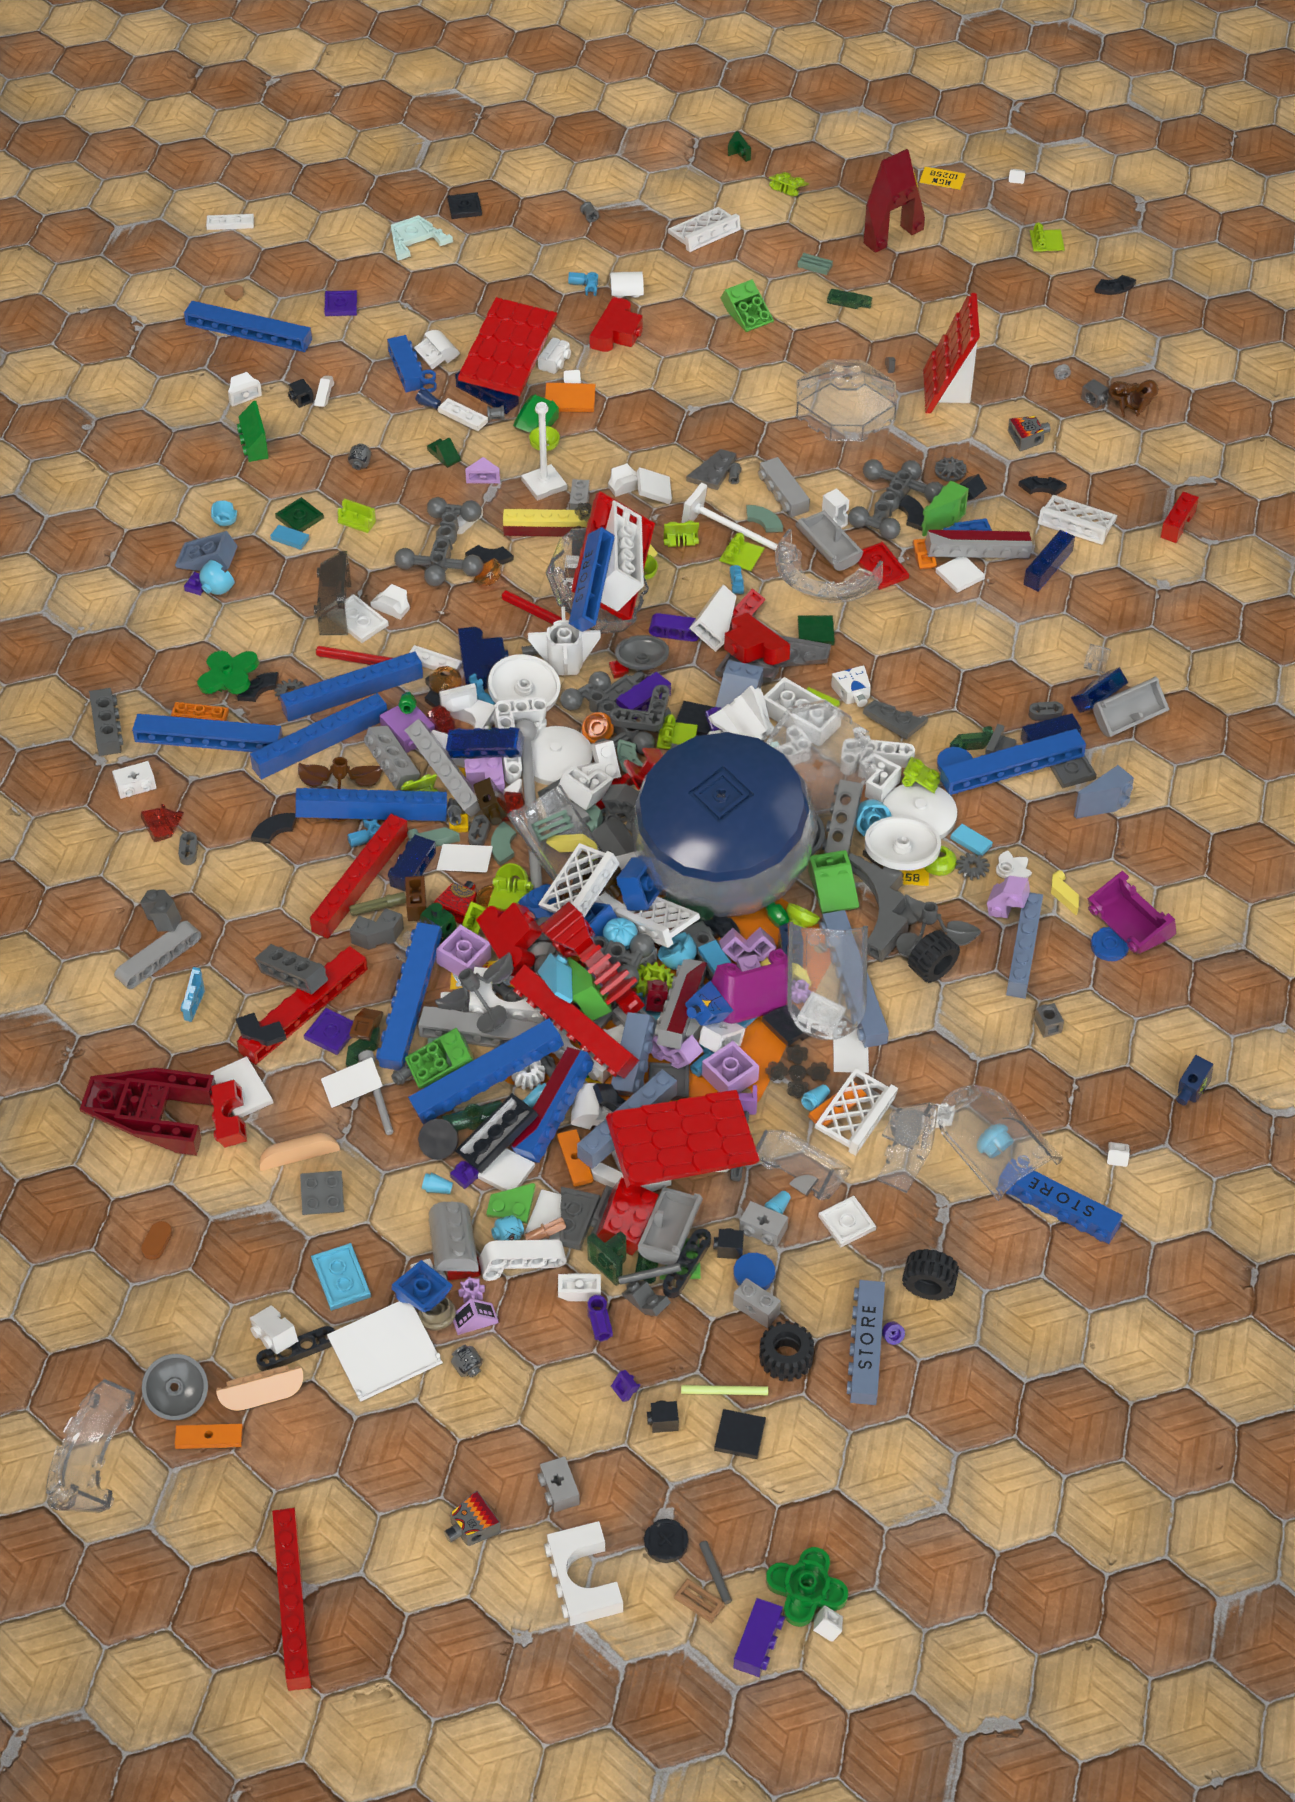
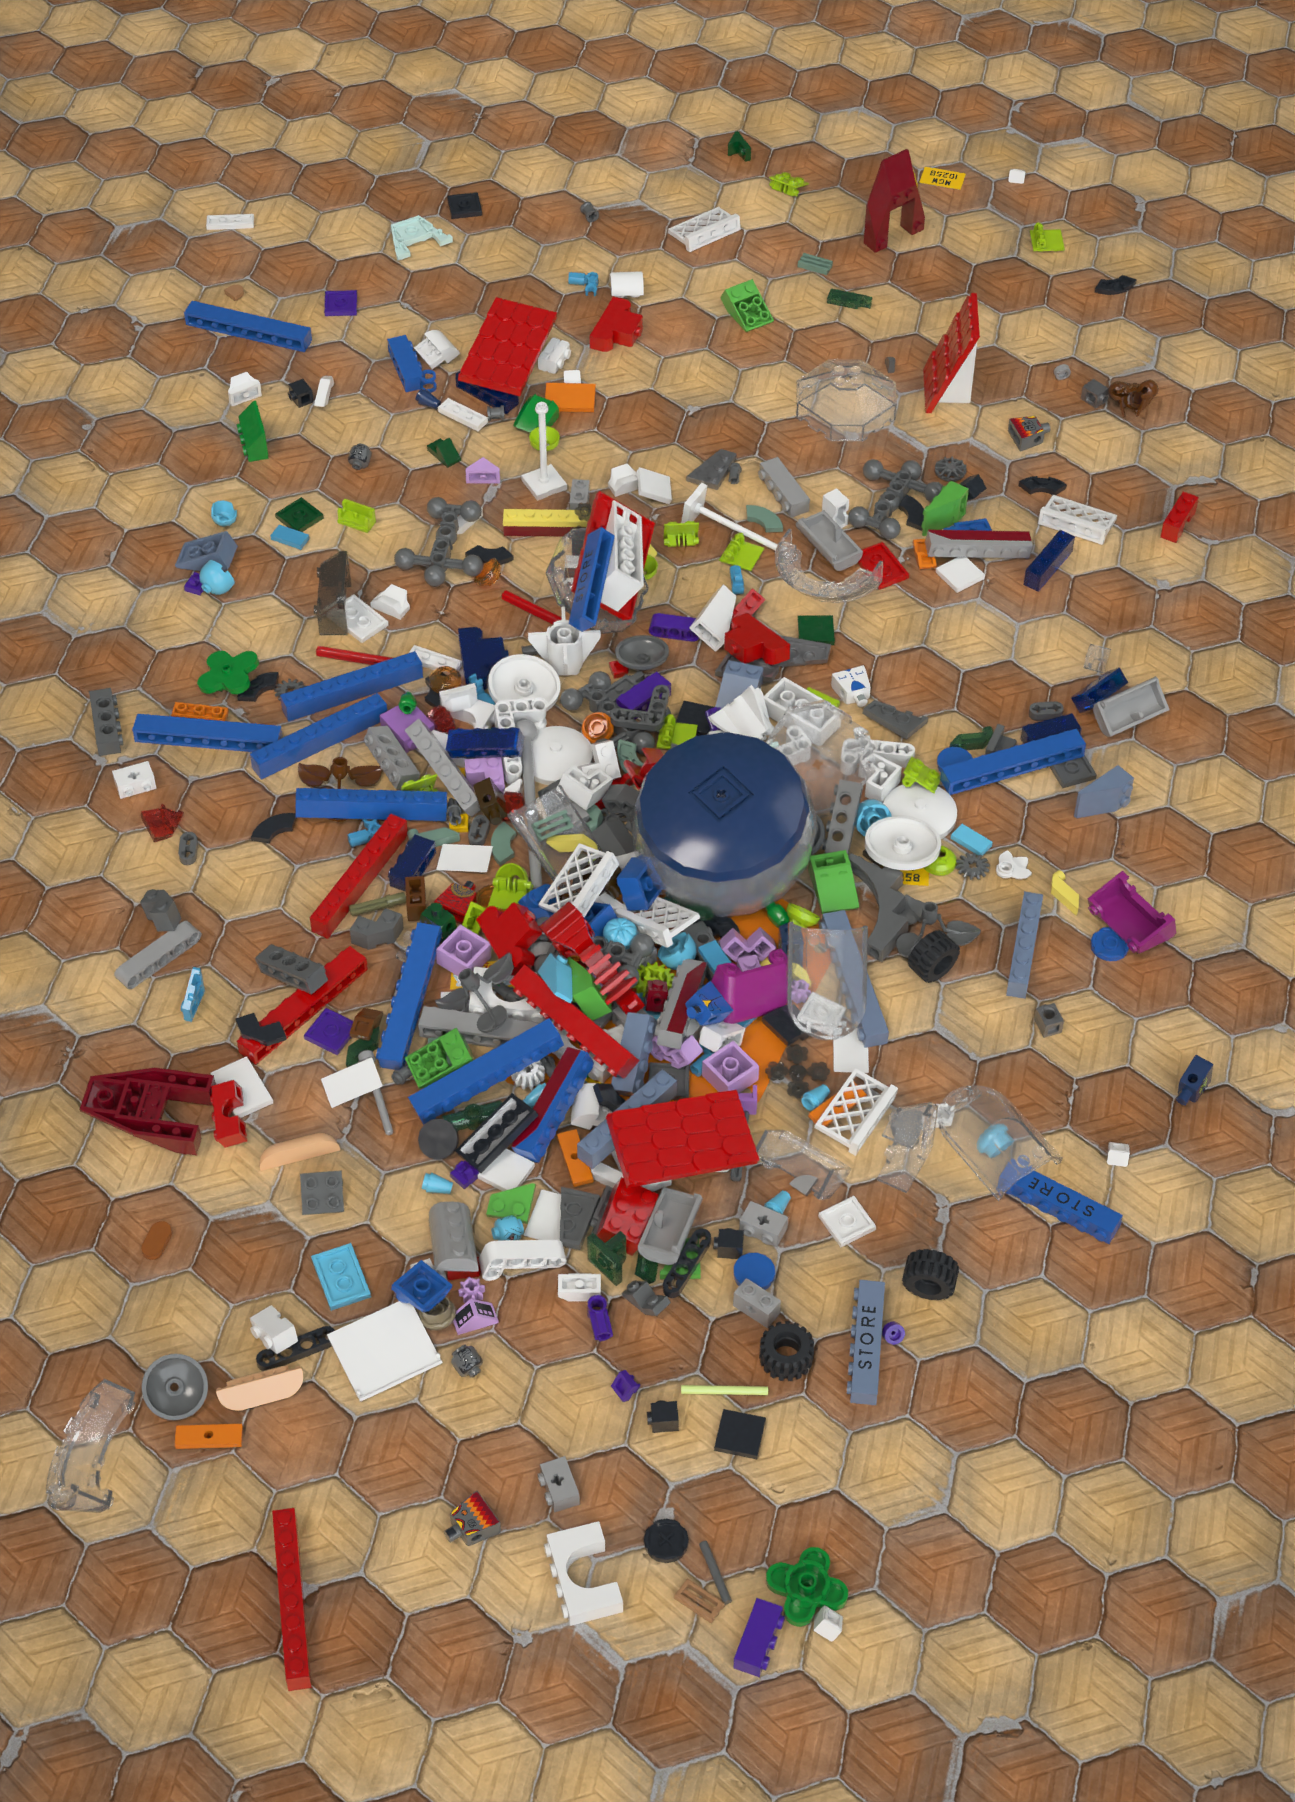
(546, 1230): nougat axle -> none
(650, 1273): dark grey bar -> none
(1008, 894): lavender brick -> none

